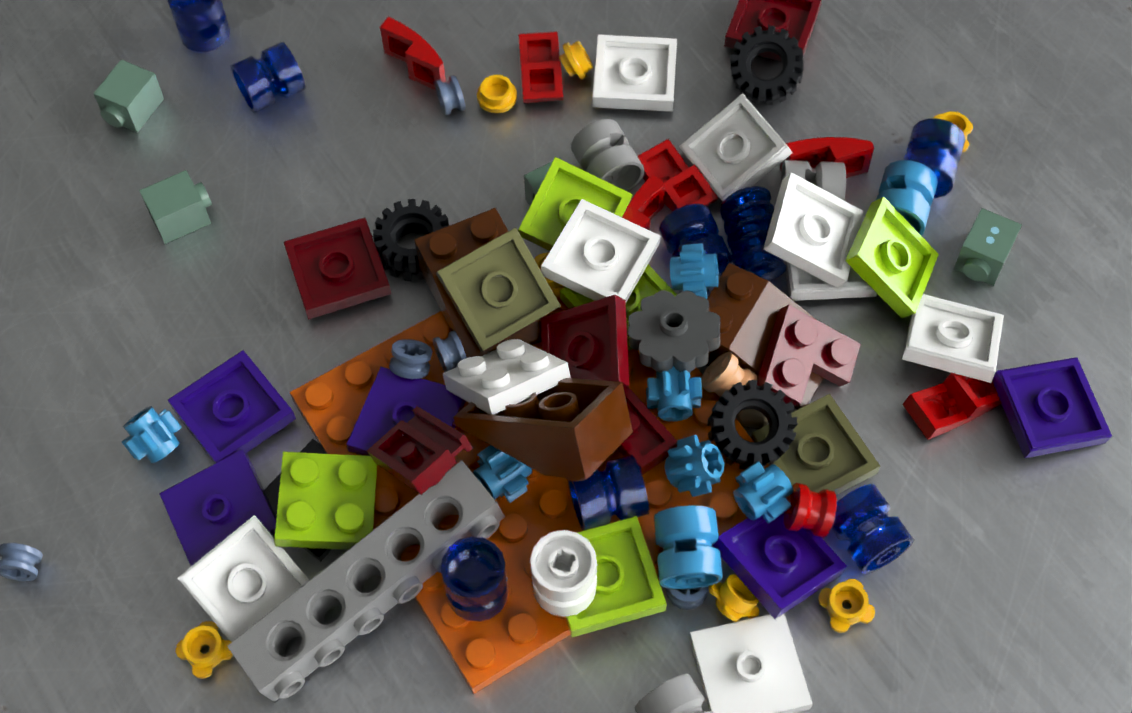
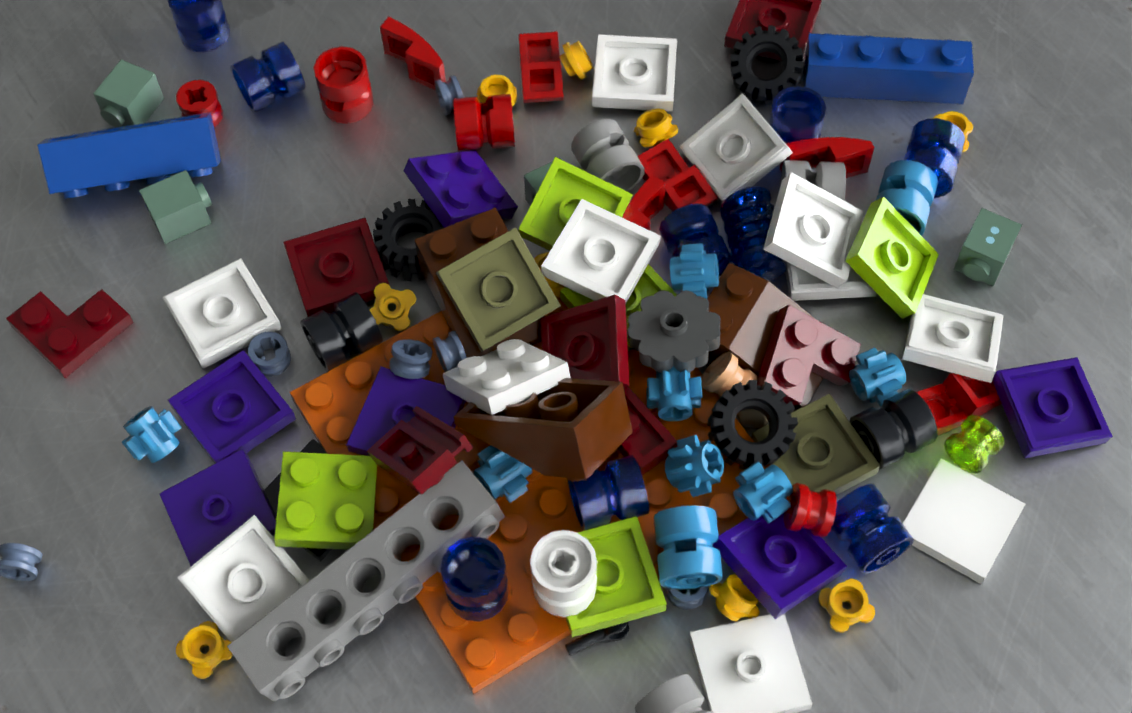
(70, 339): none -> dark red plate
(129, 154): none -> blue brick
(199, 98): none -> red wheel
(221, 312): none -> white plate
(266, 341): none -> sand blue bush
(341, 331): none -> black wheel
(343, 84): none -> red wheel
(403, 302): none -> yellow plate
(458, 186): none -> dark purple plate
(484, 122): none -> red wheel
(611, 633): none -> black hand
(655, 127): none -> yellow plate
(797, 114): none -> clear blue wheel
(877, 376): none -> dark azure gear
(888, 68): none -> blue brick
(897, 427): none -> black wheel
(962, 520): none -> white tile
(974, 444): none -> clear neon green wheel

